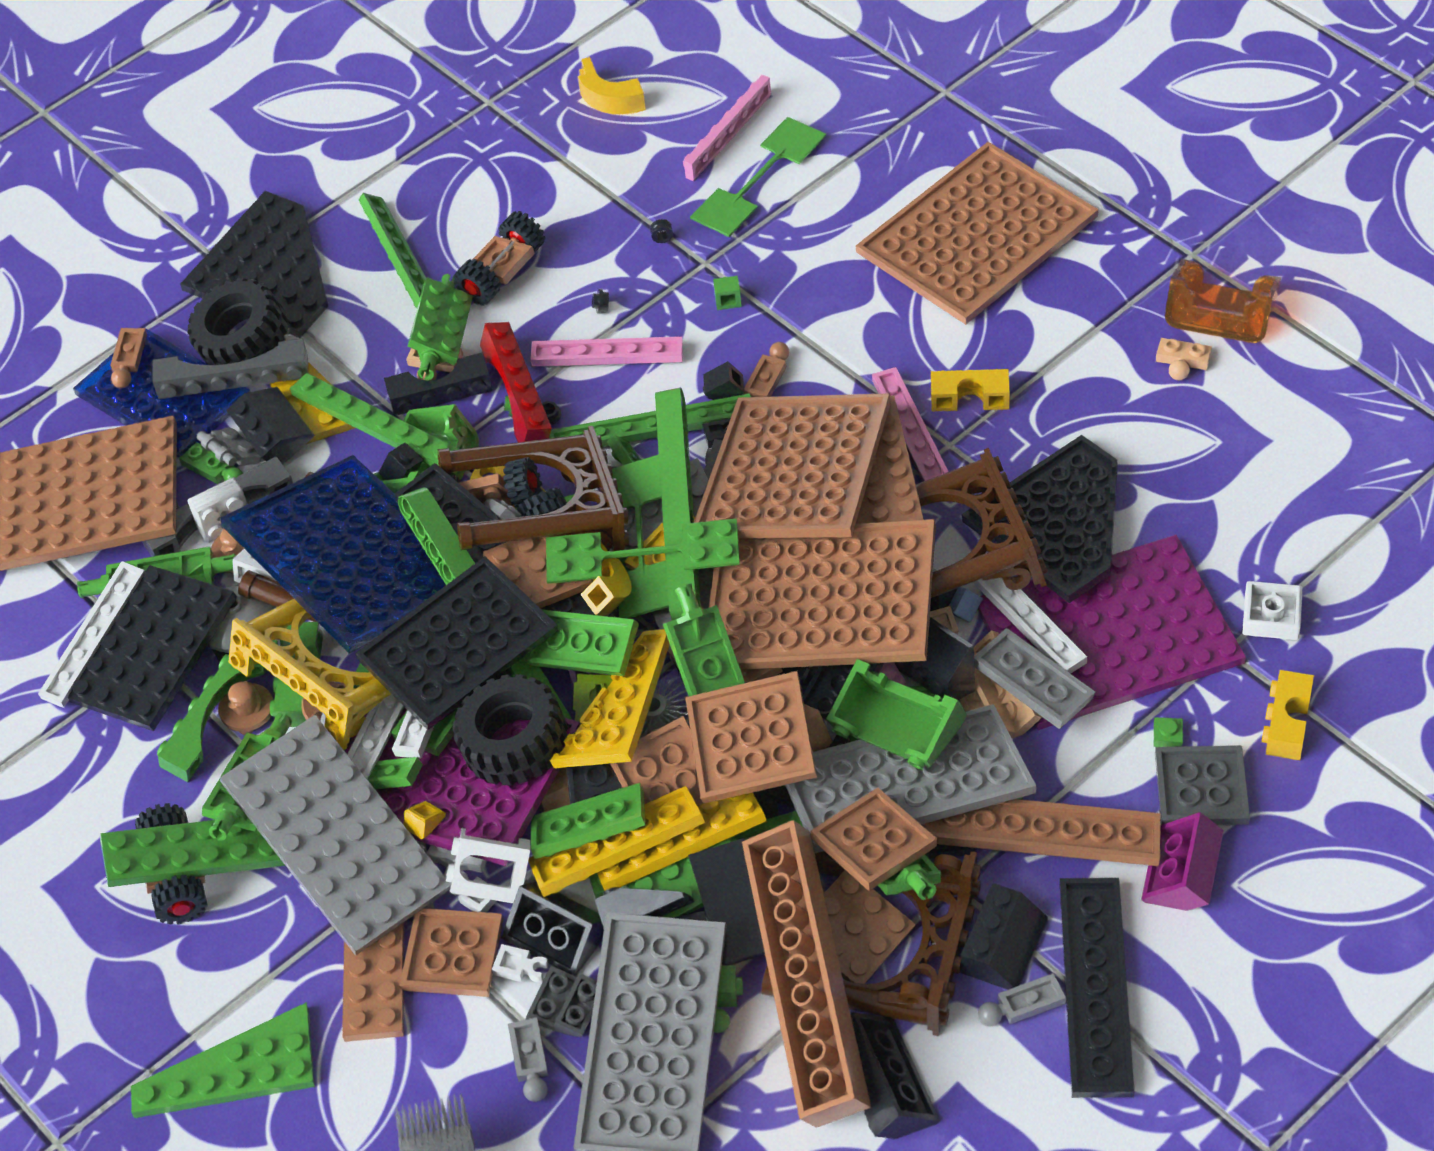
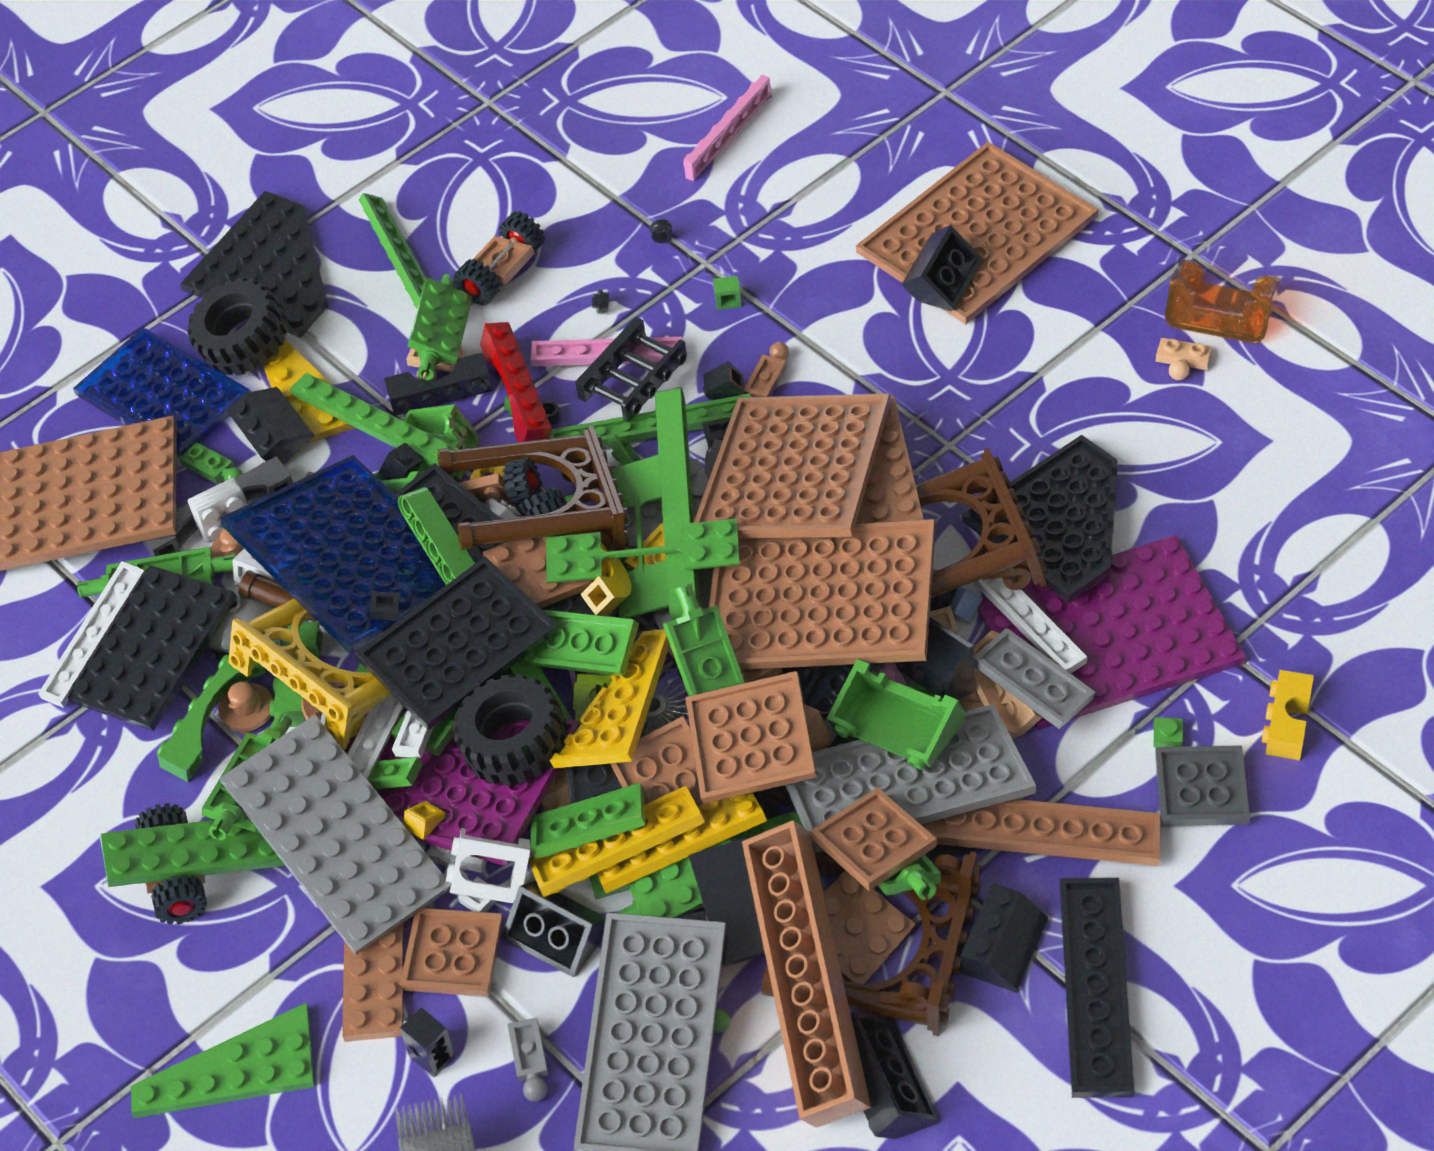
(127, 355): nougat plate -> none
(229, 447): light grey plate -> none
(280, 364): dark grey arch -> none
(384, 606): none -> black plate
(427, 1042): none -> black brick
(516, 962): white plate -> none
(564, 1002): dark grey slope -> none
(608, 96): yellow arch -> none
(620, 351): none -> black fence
(640, 902): slope -> none
(728, 211): bright green hinge -> none
(729, 987): bright green plate -> none
(917, 438): bright pink plate -> none
(942, 269): none -> black slope
(988, 385): yellow arch -> none
(1023, 1001): light grey plate -> none
(1185, 865): magenta slope -> none
(1272, 610): white brick -> none

